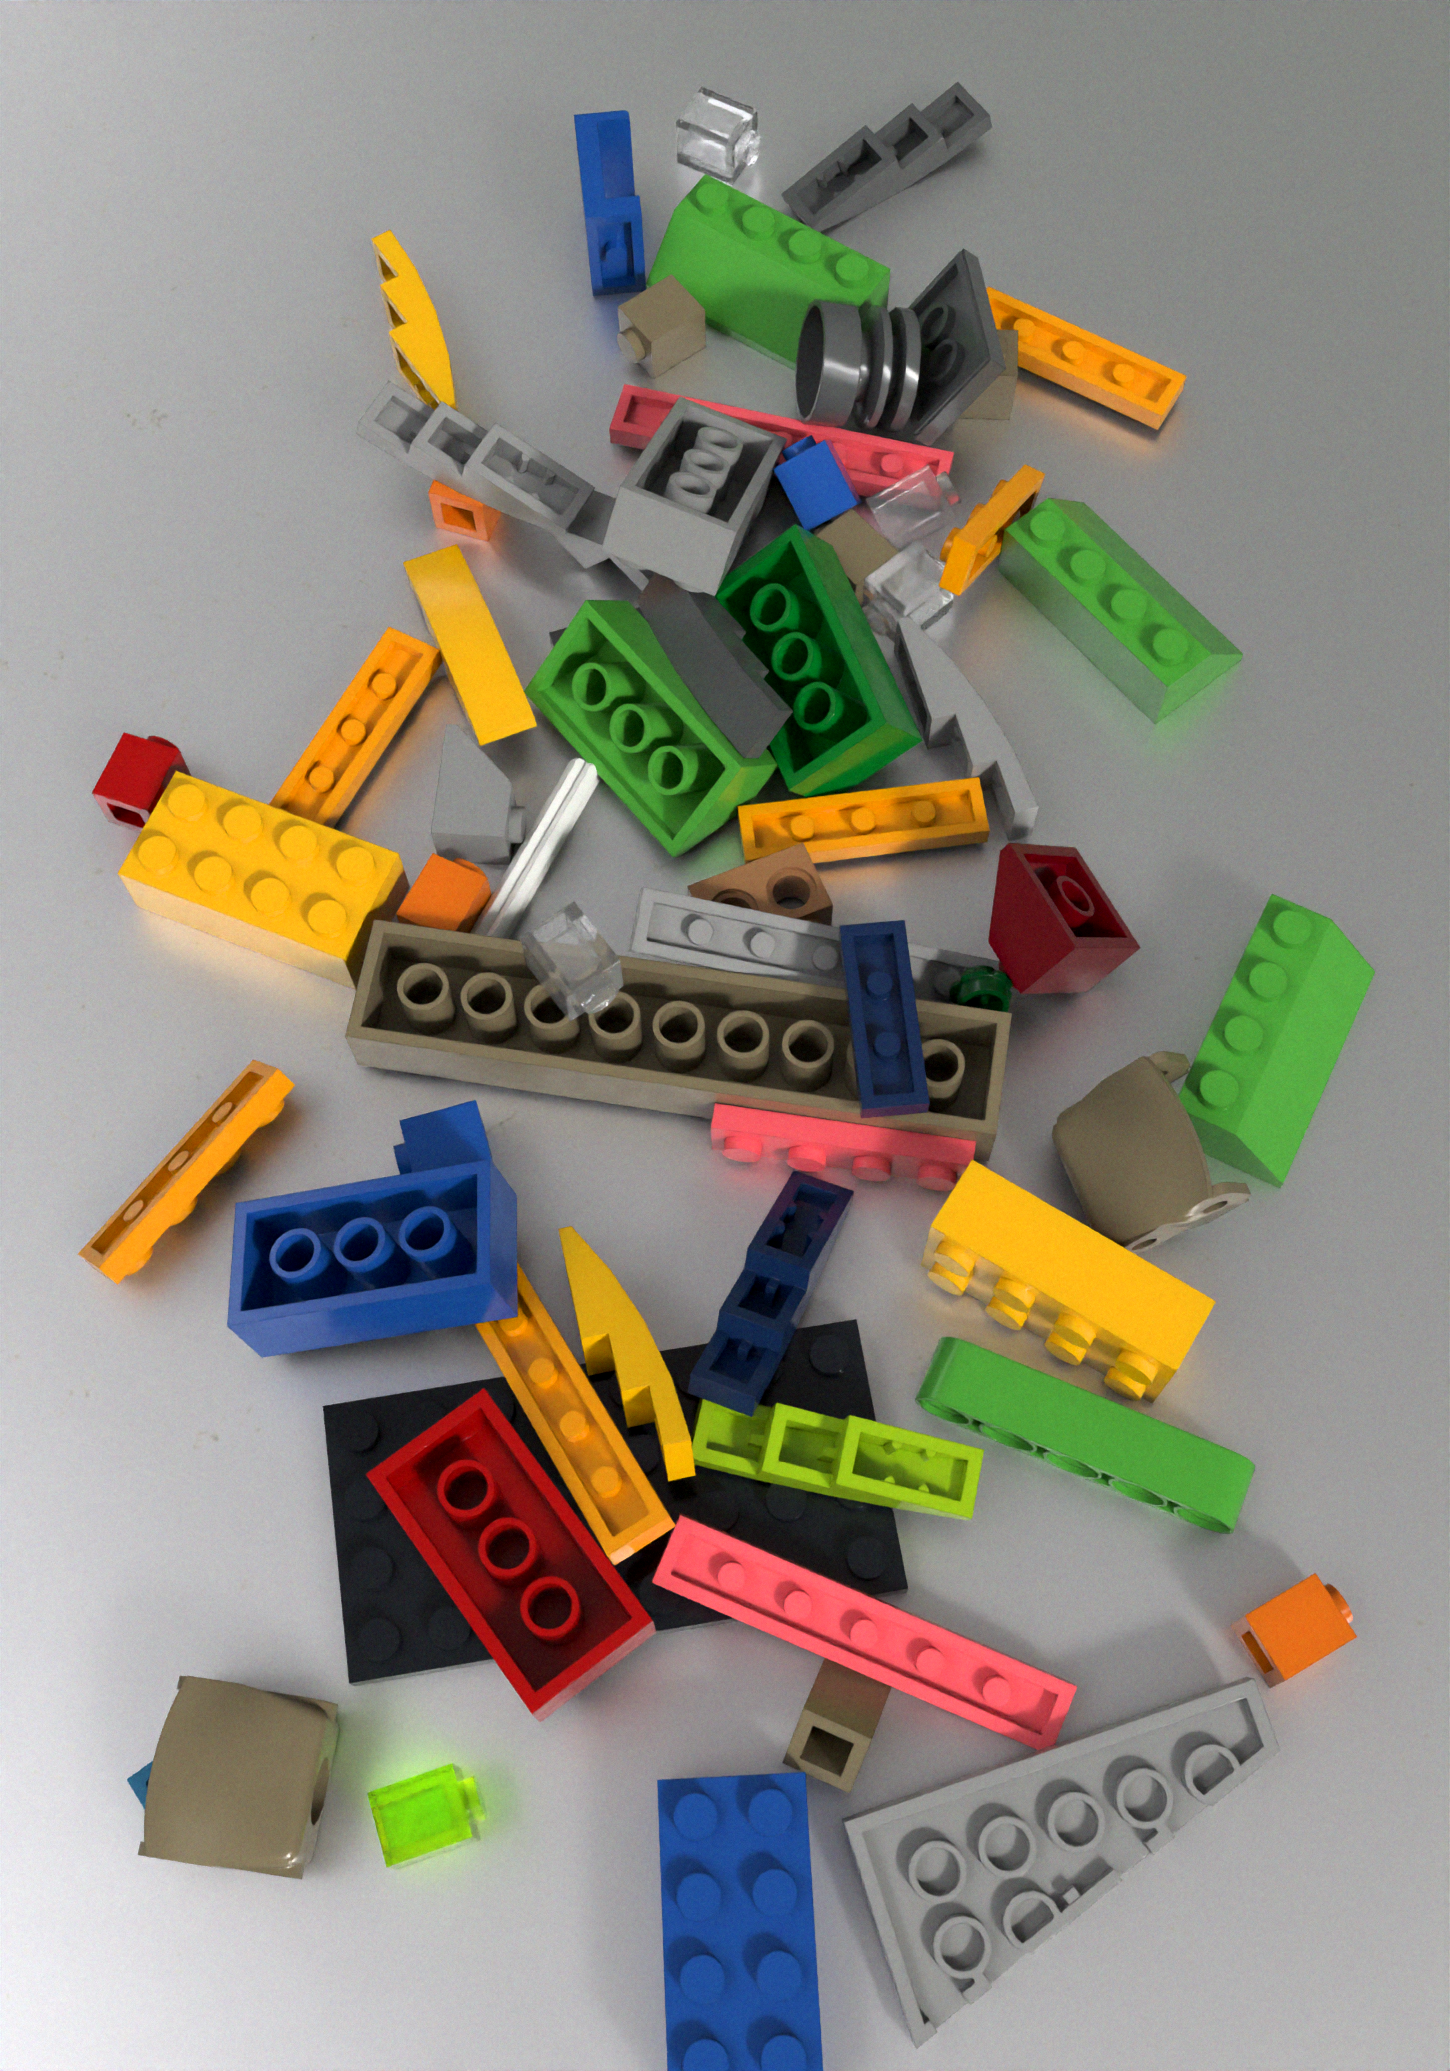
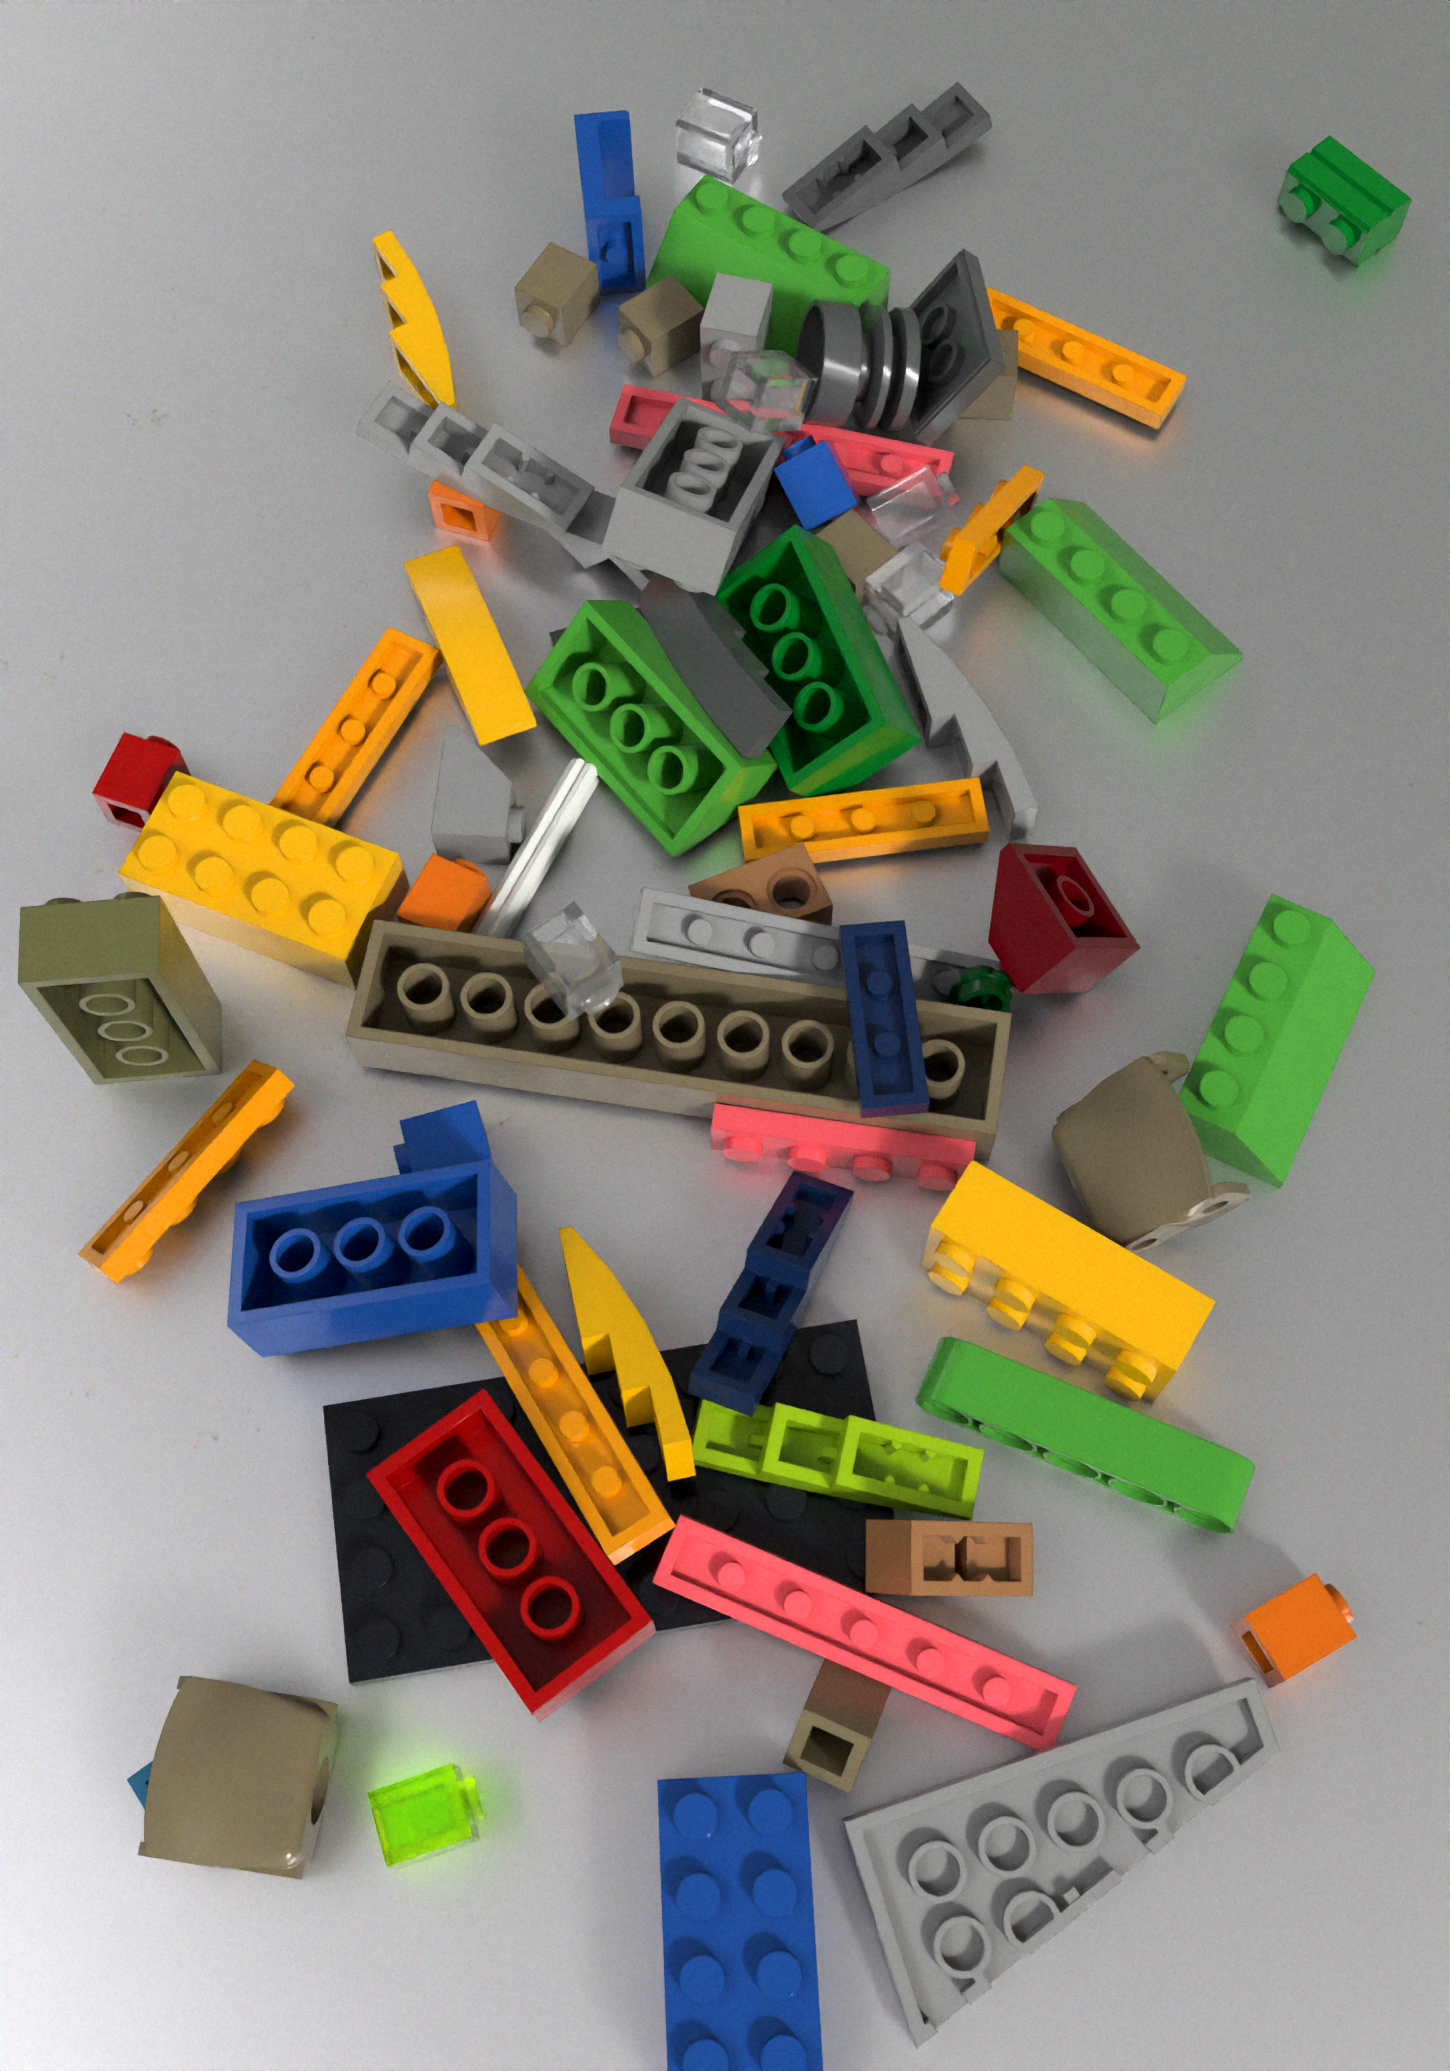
(120, 988): none -> olive brick
(557, 294): none -> dark tan brick
(734, 320): none -> light grey brick
(766, 391): none -> clear brick
(949, 1558): none -> medium nougat brick
(1343, 201): none -> green brick

